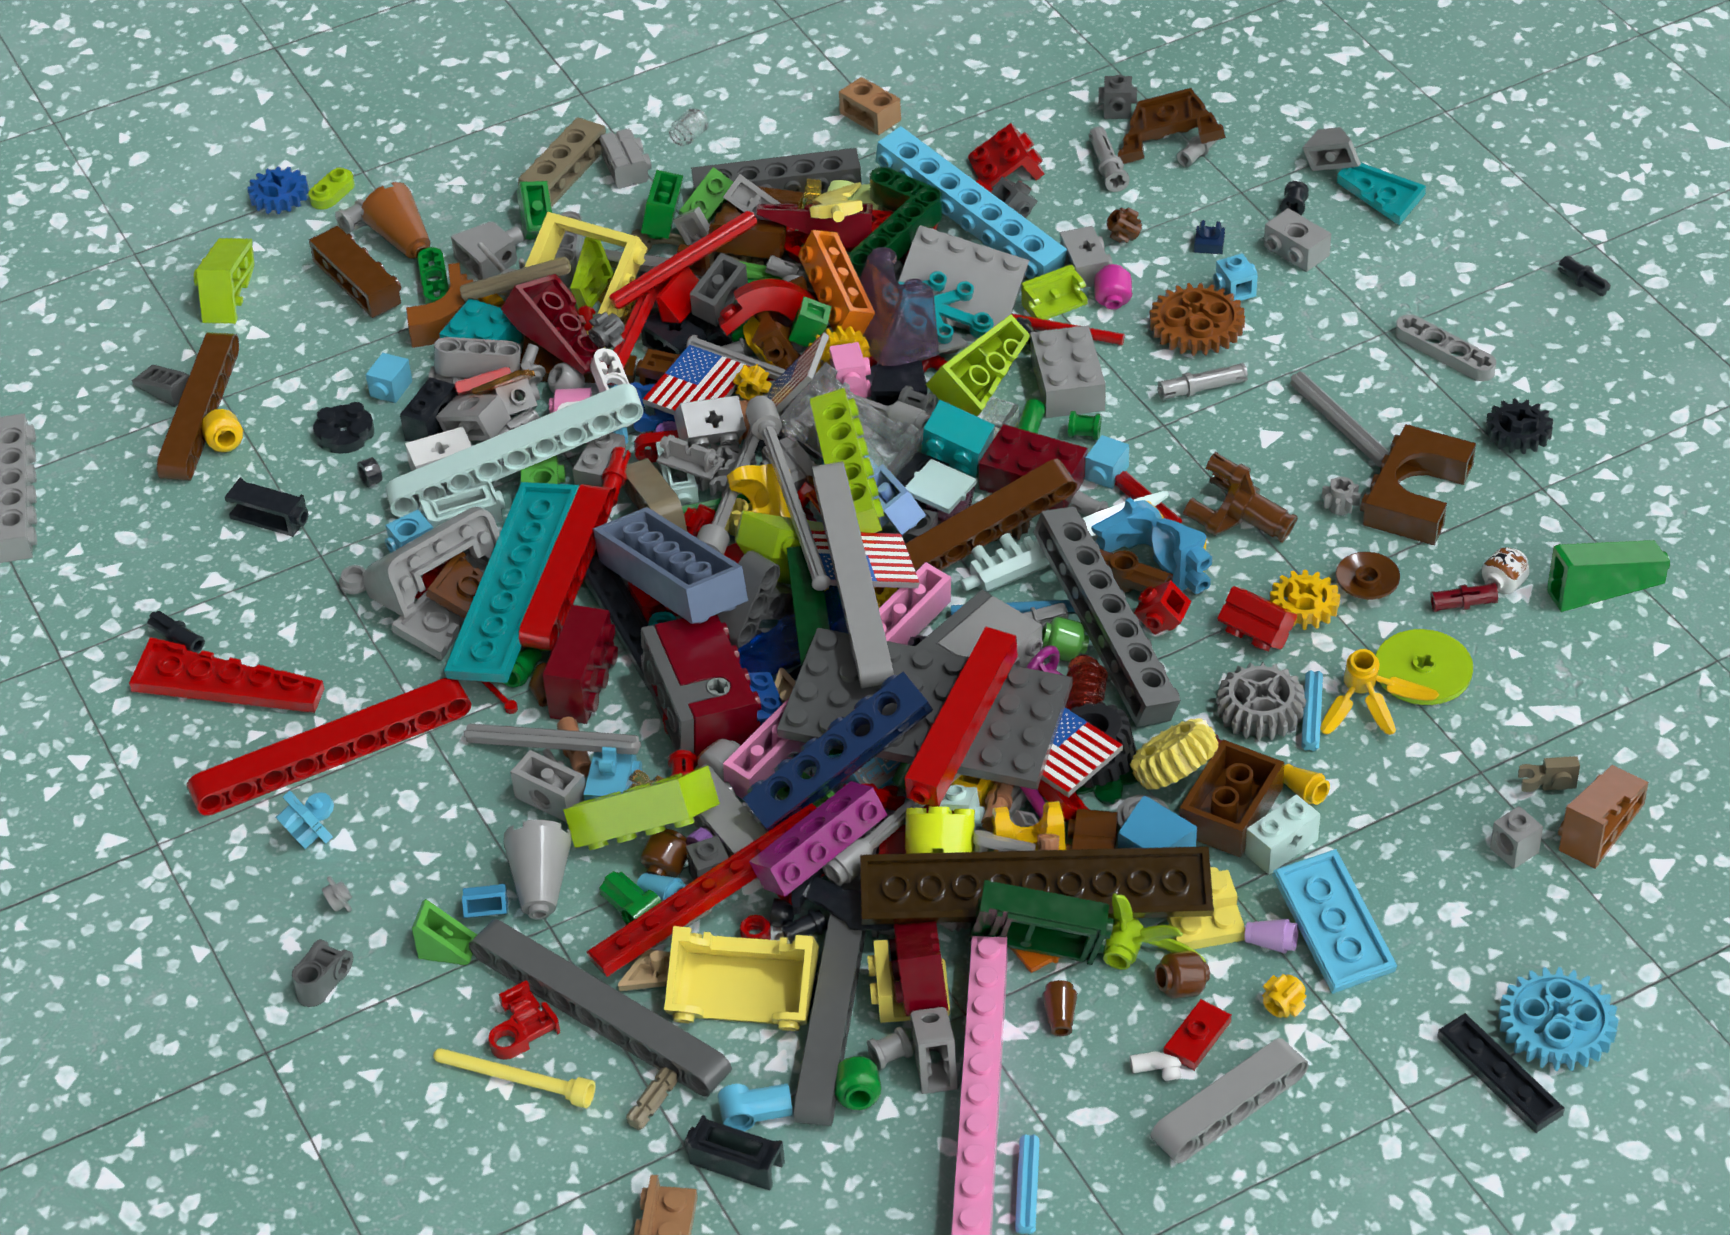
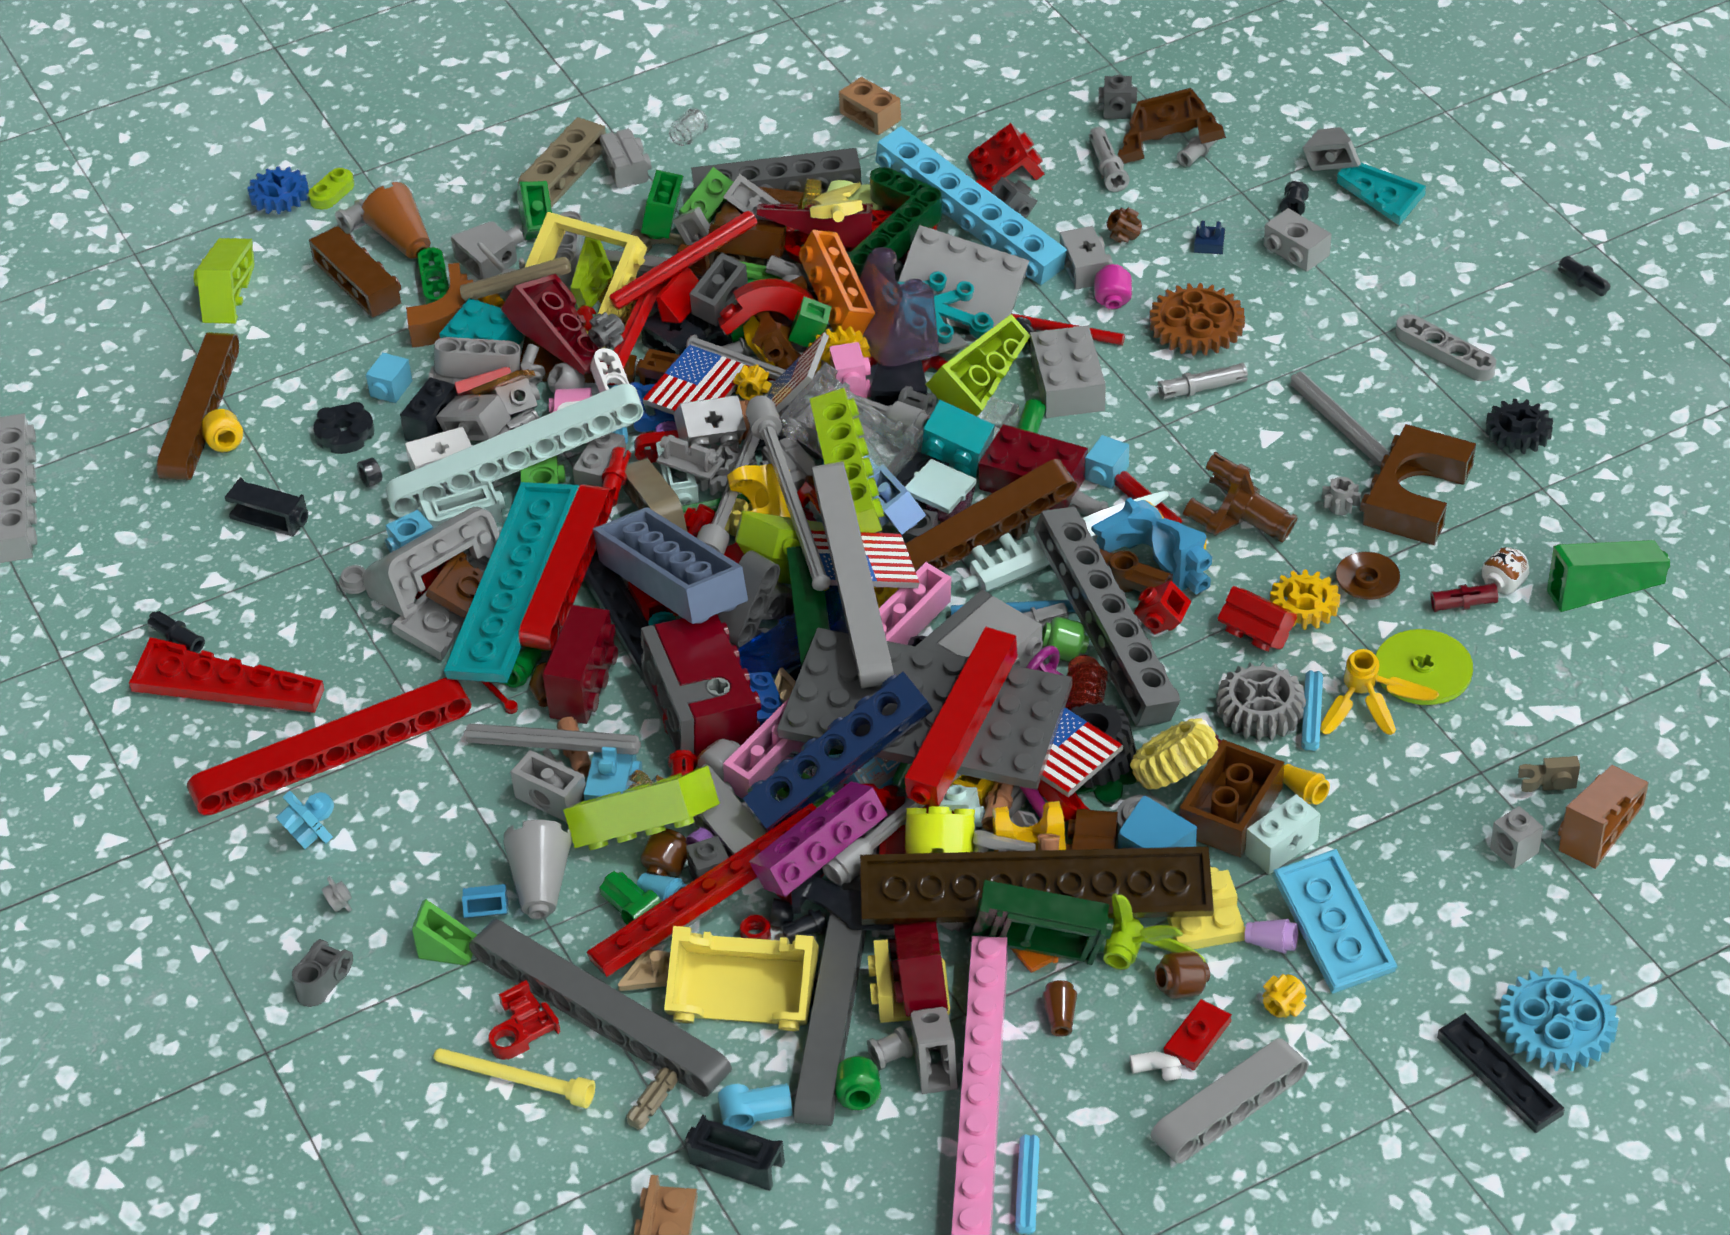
(168, 383): dark grey slope -> none
(1053, 293): lime hinge -> none
(1084, 425): green bush -> none
(1236, 277): medium azure brick -> none

